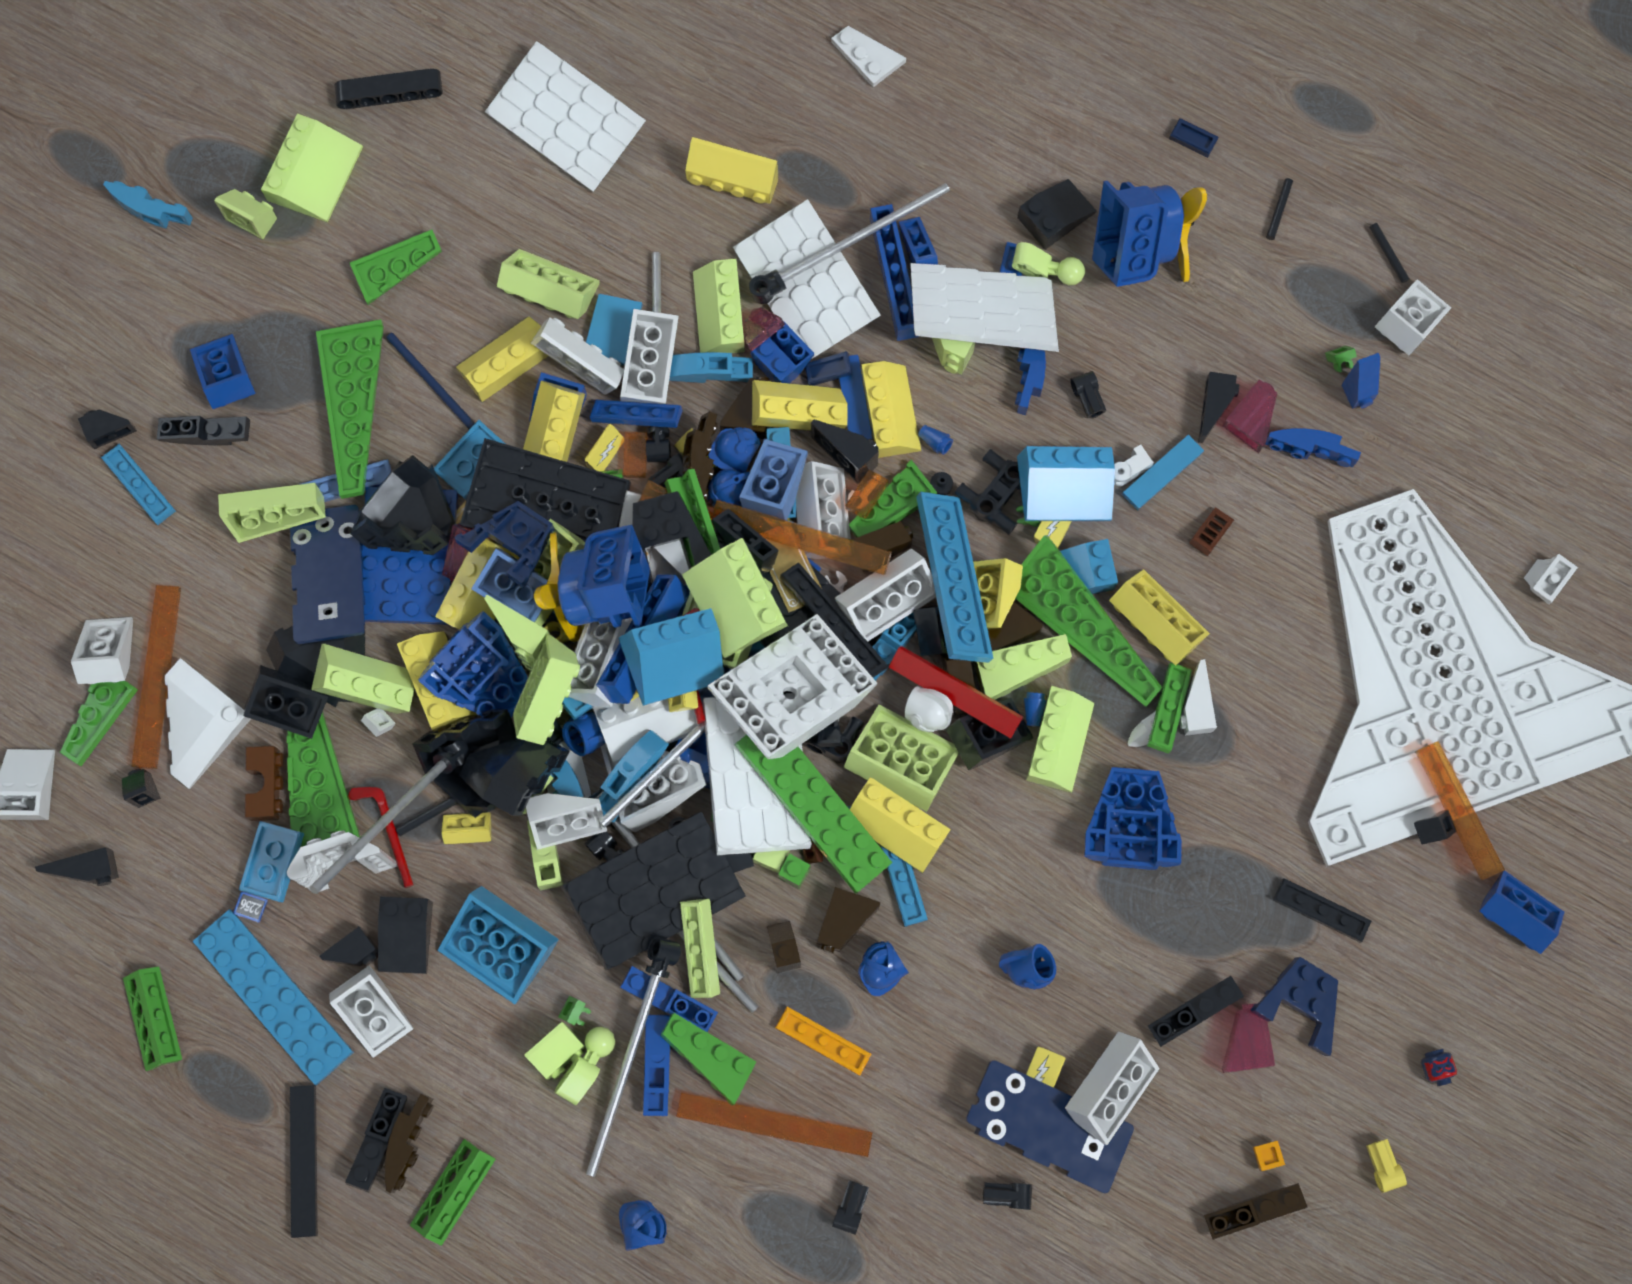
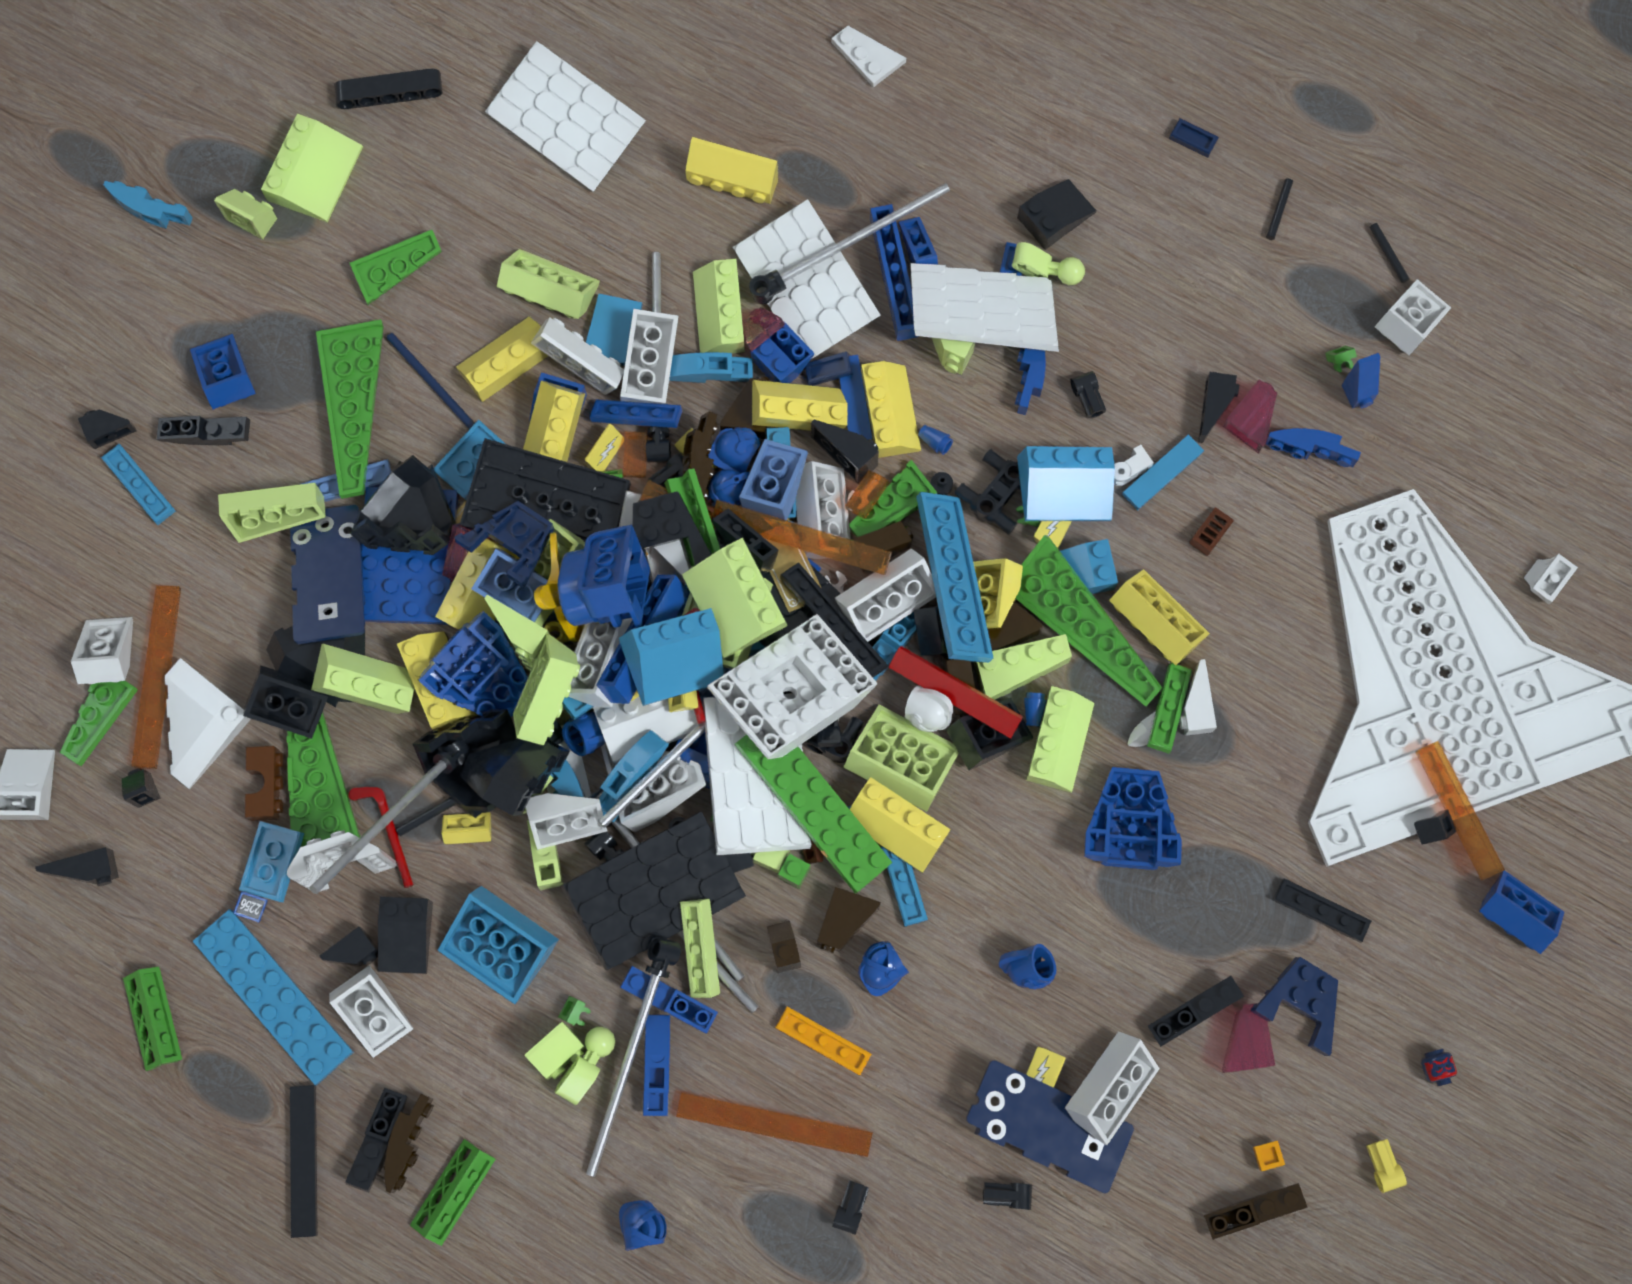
(378, 722): white plate -> none
(714, 1059): bright green wing -> none
(1144, 230): blue brick -> none

